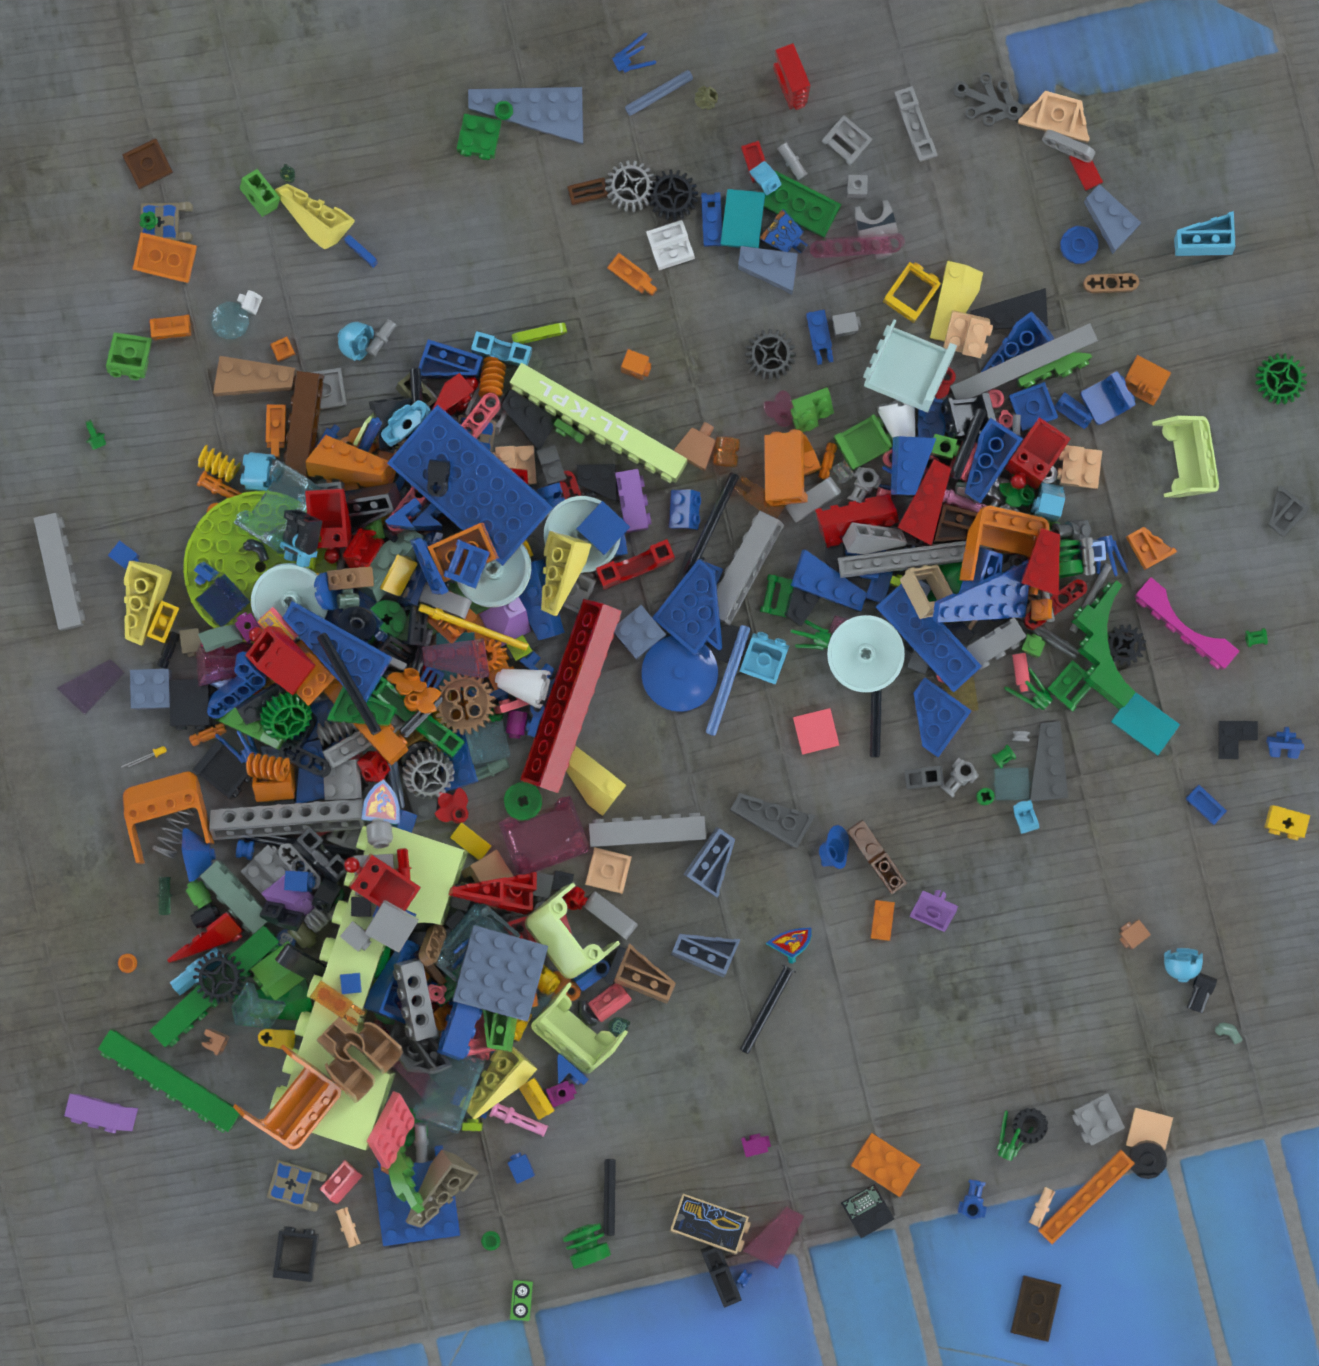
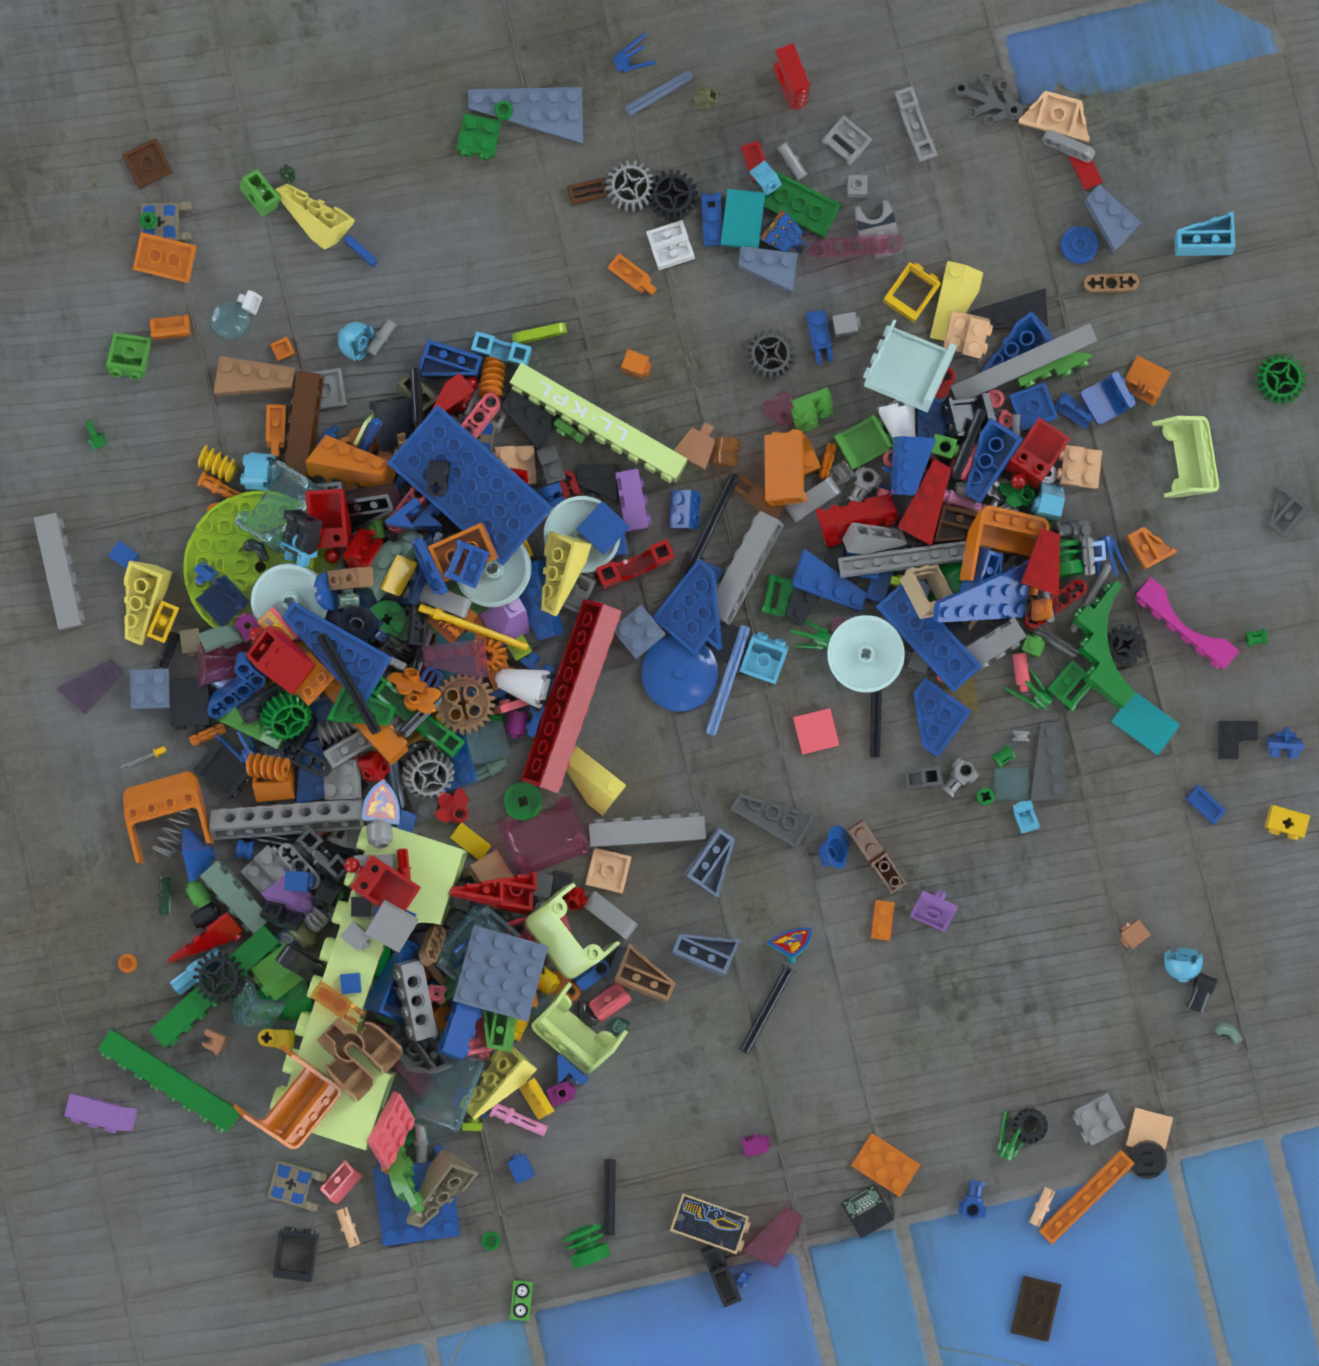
(394, 431): medium azure piece -> none

